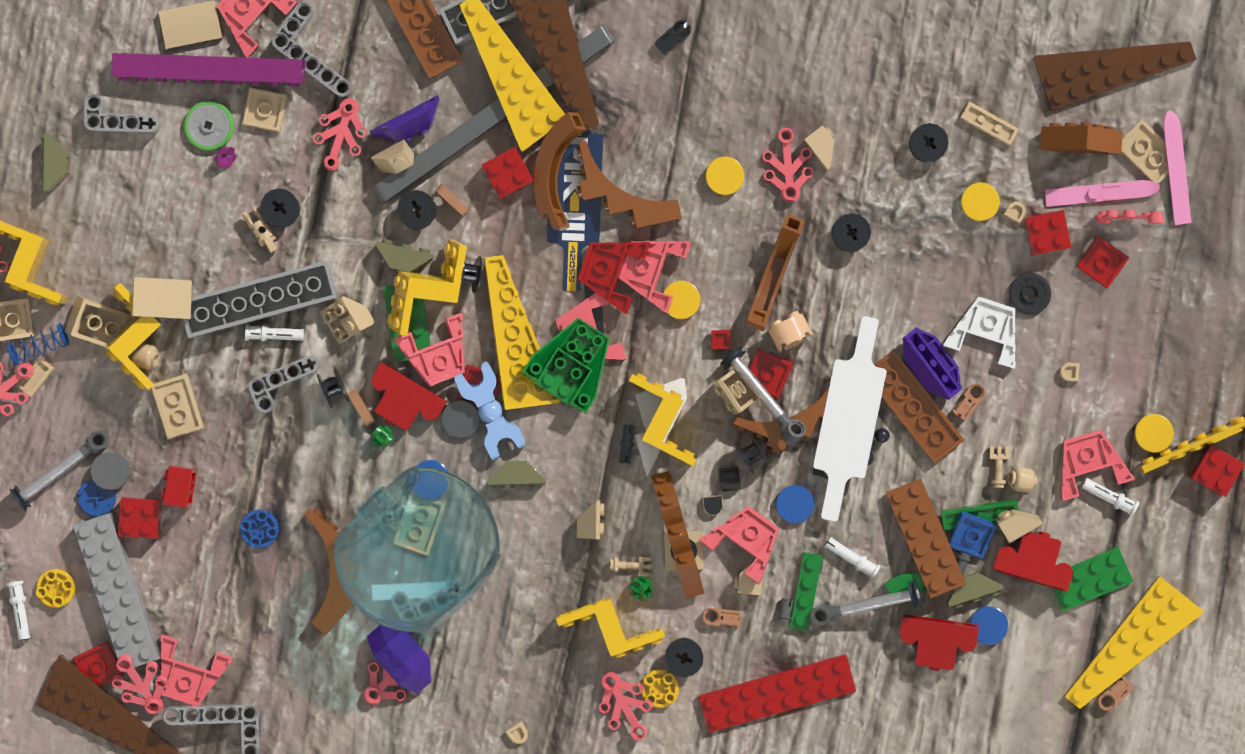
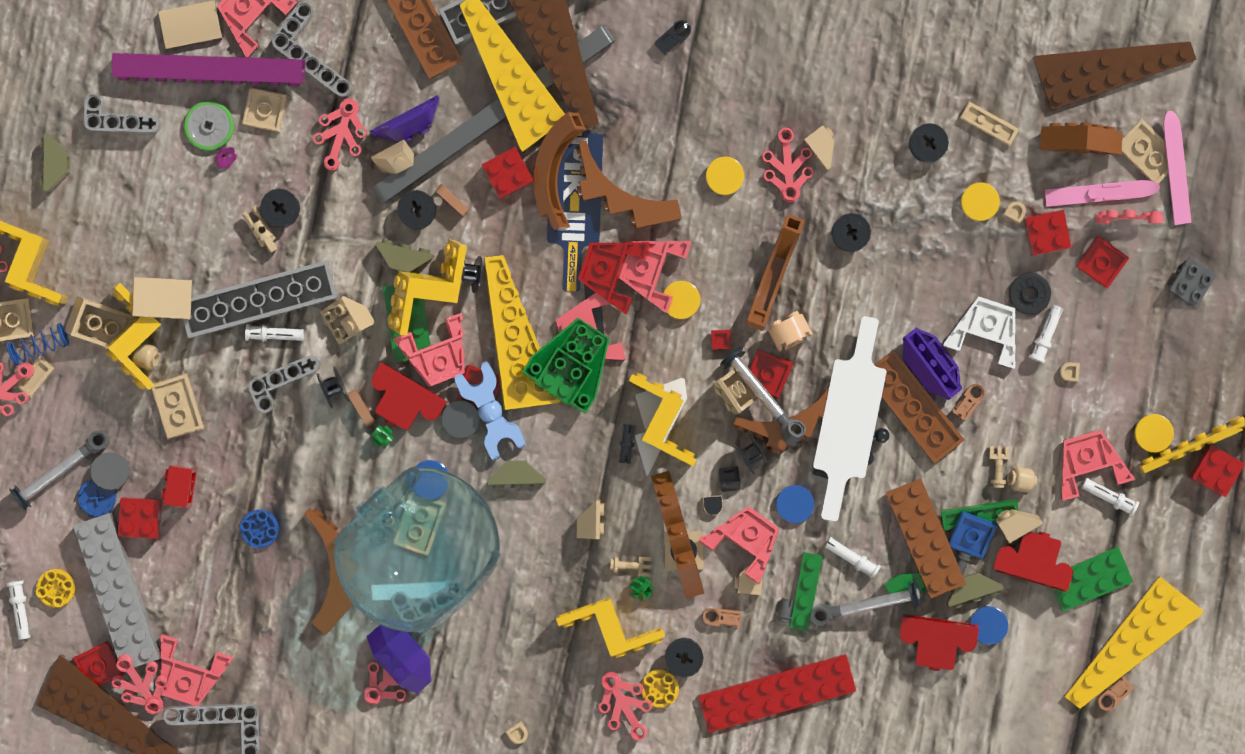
(1043, 342): none -> white pin
(1192, 282): none -> dark grey hinge

